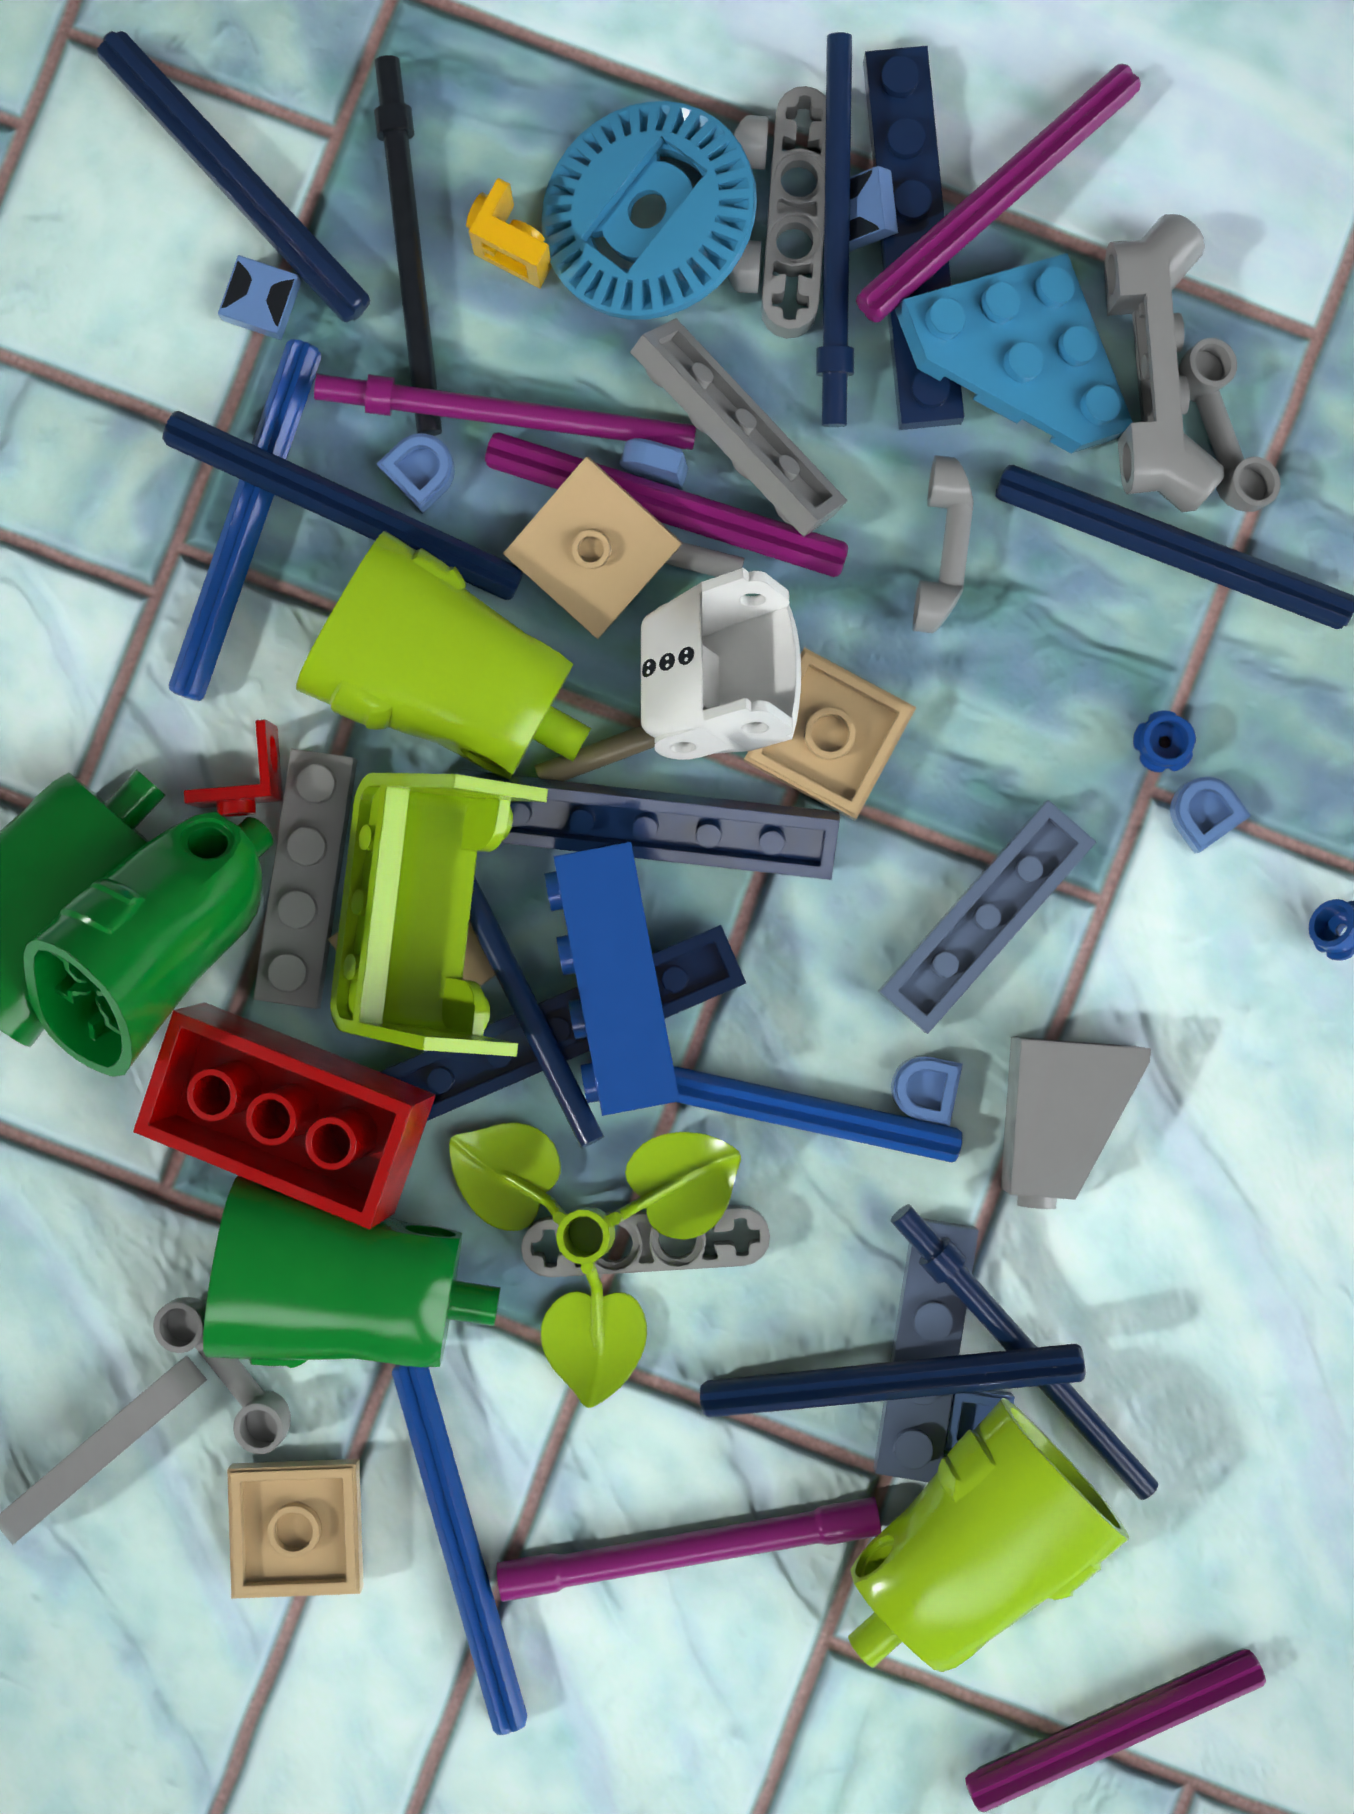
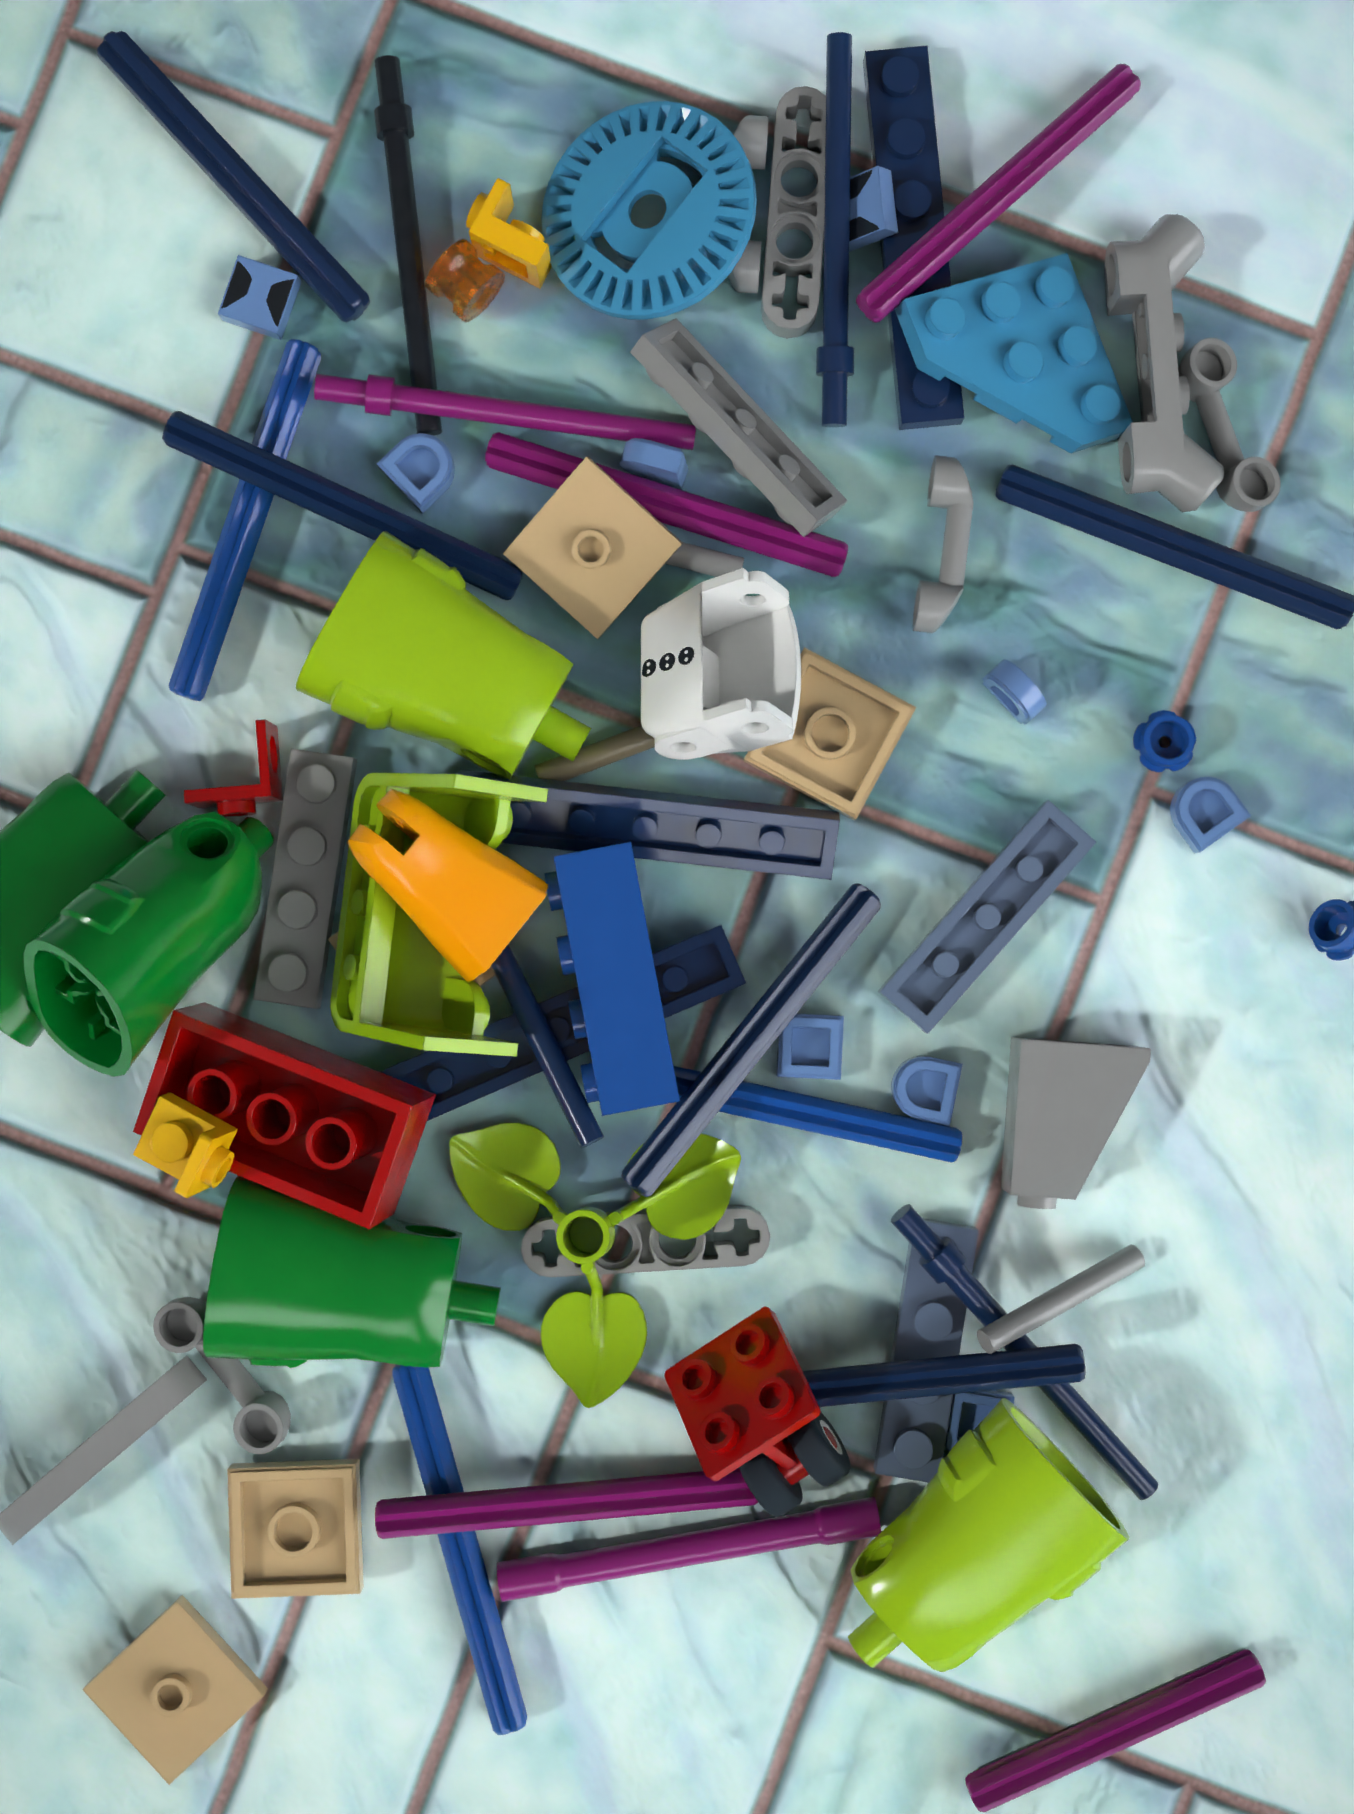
(175, 1689): none -> tan plate
(187, 1144): none -> yellow bracket
(449, 883): none -> light orange piece
(464, 280): none -> clear orange wheel
(559, 1503): none -> magenta axle
(741, 1405): none -> red plate
(750, 1040): none -> dark blue axle
(811, 1047): none -> medium blue tile
(1015, 691): none -> medium blue tile
(1060, 1299): none -> light grey bar

